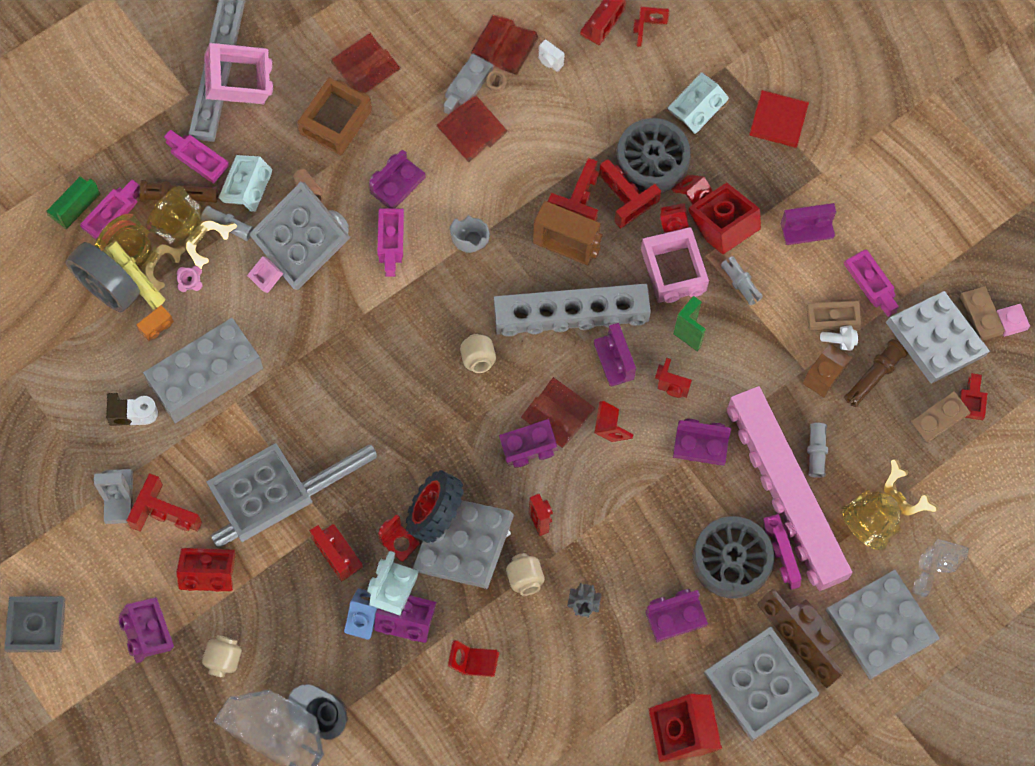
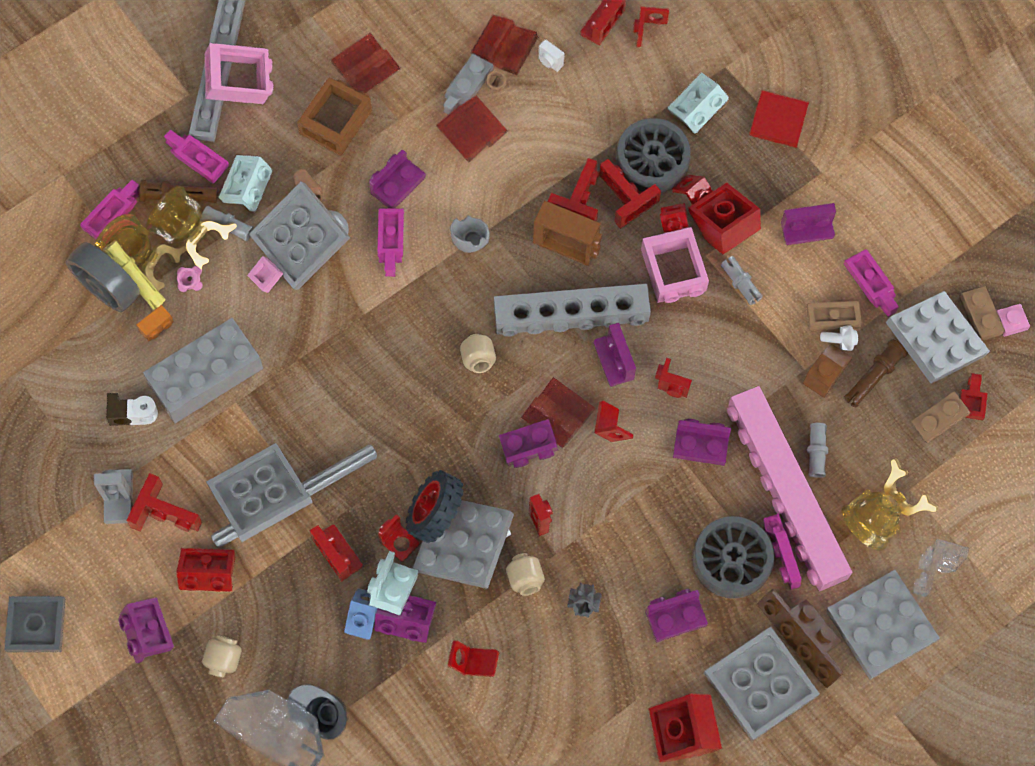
(73, 202): green panel -> none
(687, 327): green panel -> none

